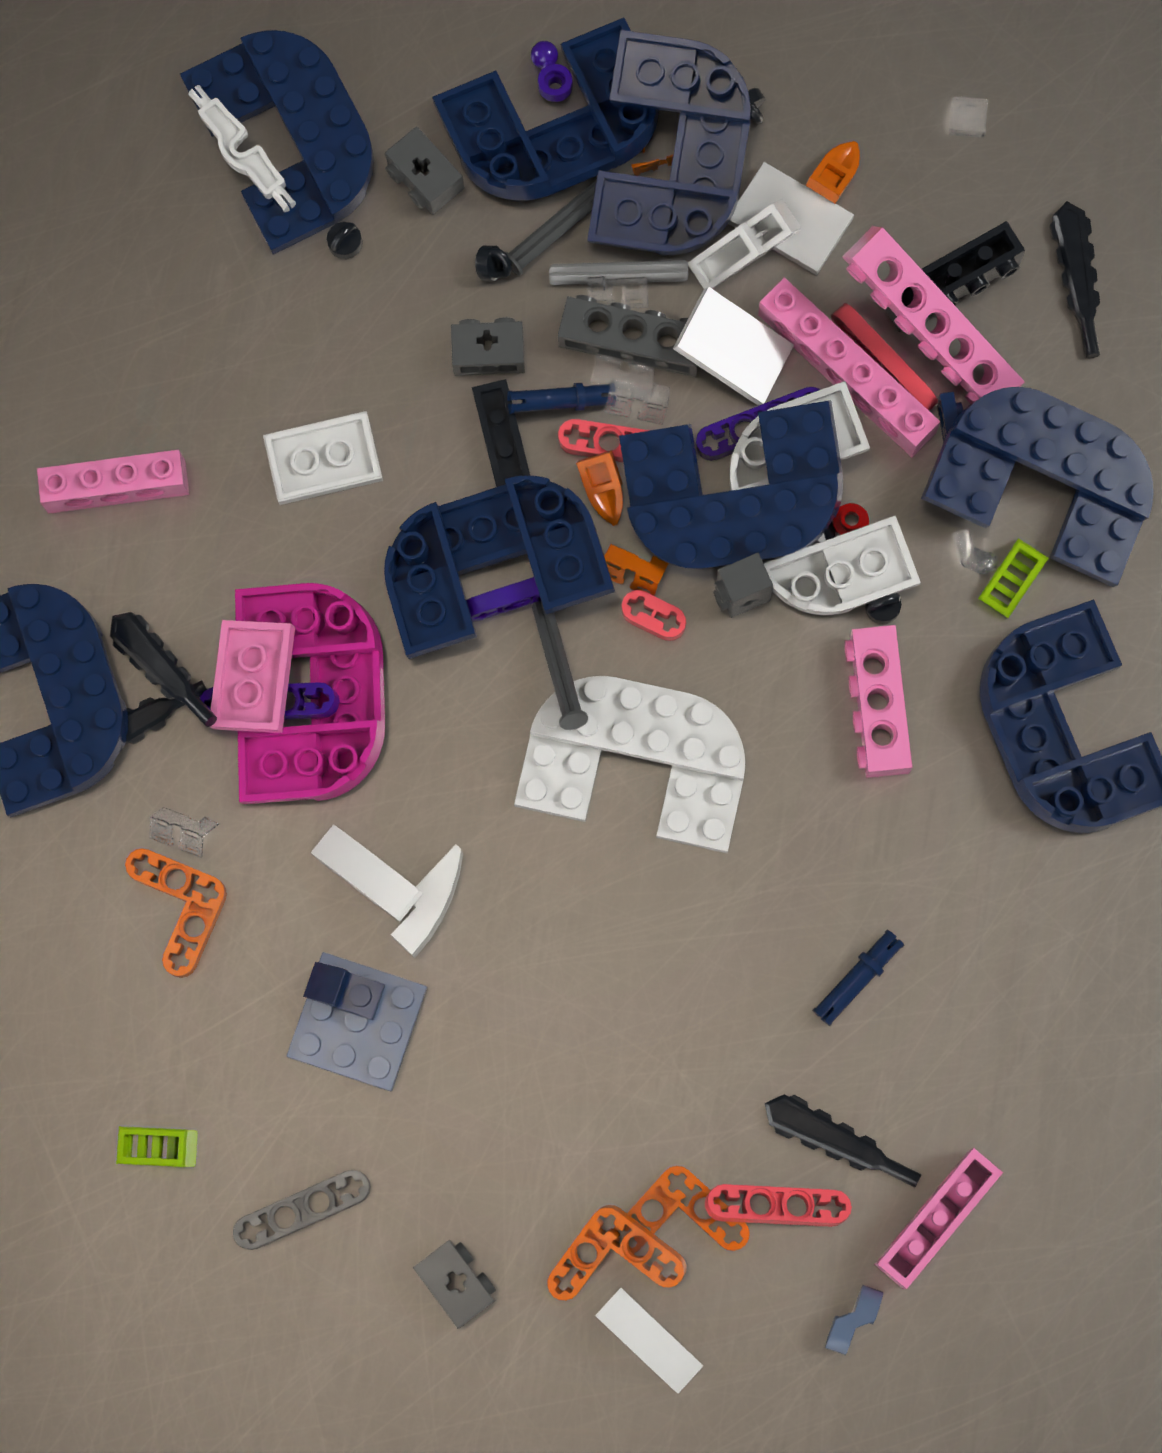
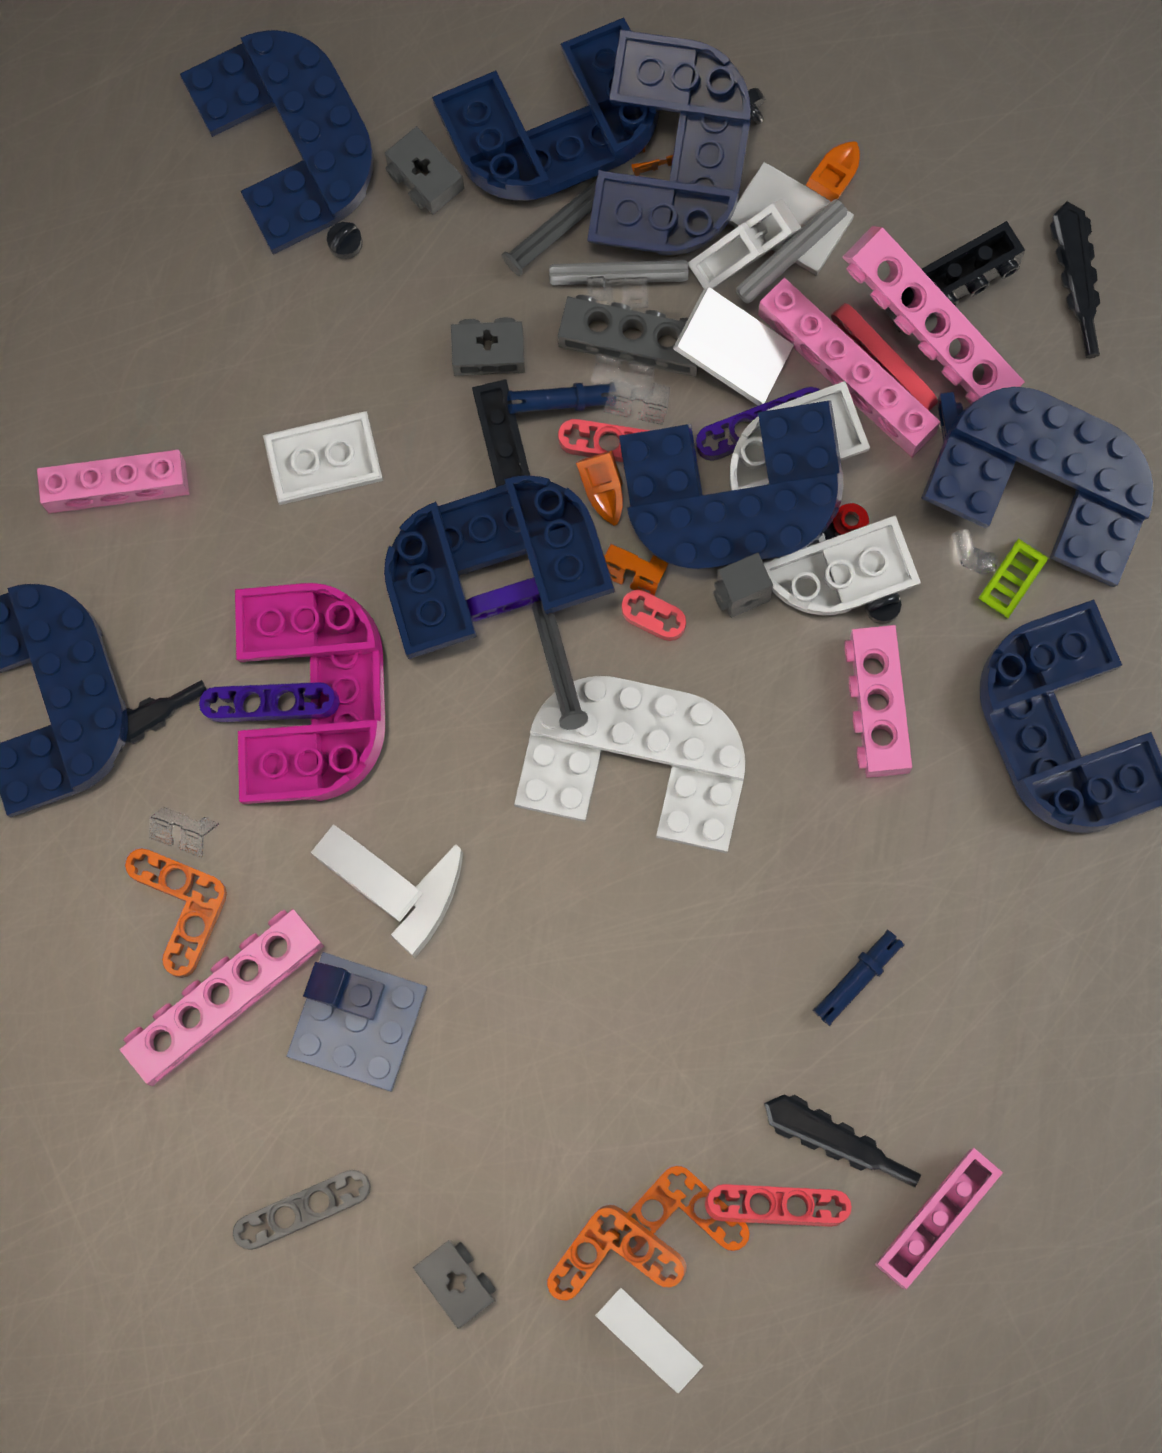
(139, 1044): none -> bright pink brick
(146, 652): black sword -> none
(185, 1150): lime slope -> none
(251, 162): white piece -> none
(252, 676): bright pink plate -> none
(492, 263): black tile -> none
(544, 56): dark purple plate -> none
(791, 251): none -> light grey axle
(864, 1312): sand blue piece -> none
(968, 116): clear plate -> none

